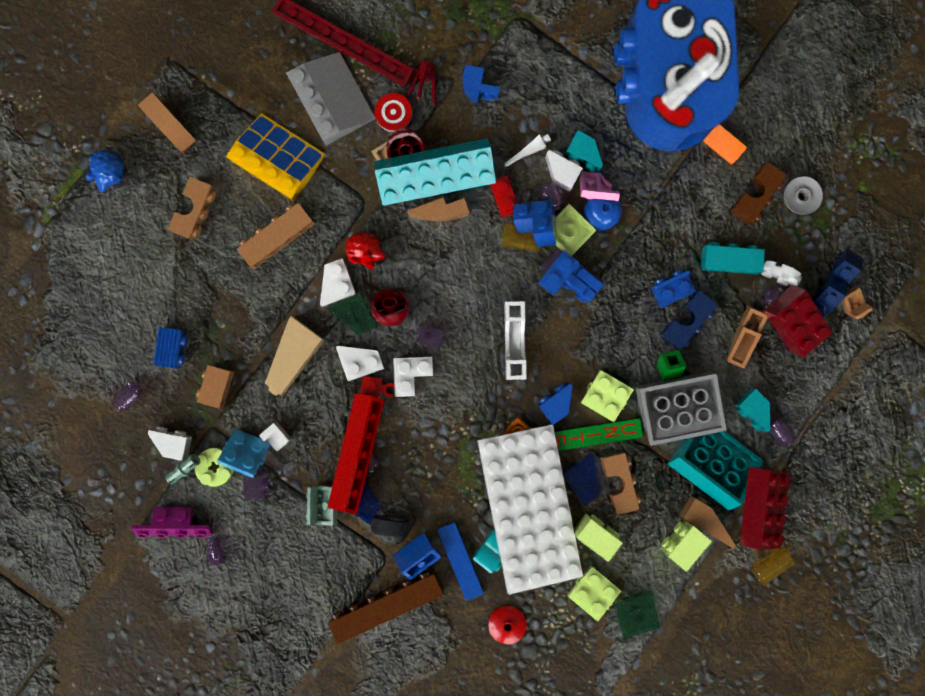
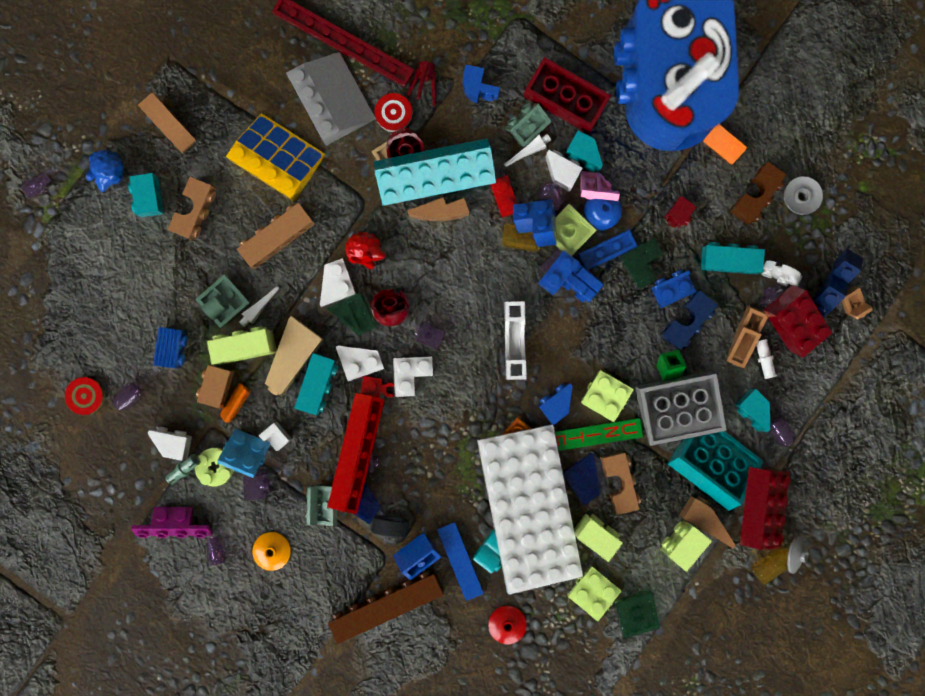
(35, 185): none -> clear purple cone
(84, 395): none -> red tile
(146, 195): none -> teal brick
(223, 301): none -> sand green plate
(235, 403): none -> orange slope
(241, 345): none -> yellowish green brick
(253, 312): none -> white piece
(279, 546): none -> light orange dish
(316, 384): none -> teal brick
(528, 123): none -> sand green bracket
(566, 95): none -> dark red brick
(607, 250): none -> blue tile
(637, 260): none -> clear green plate
(680, 213): none -> dark red brick
(765, 359): none -> white pin
(796, 554): none -> light grey dish

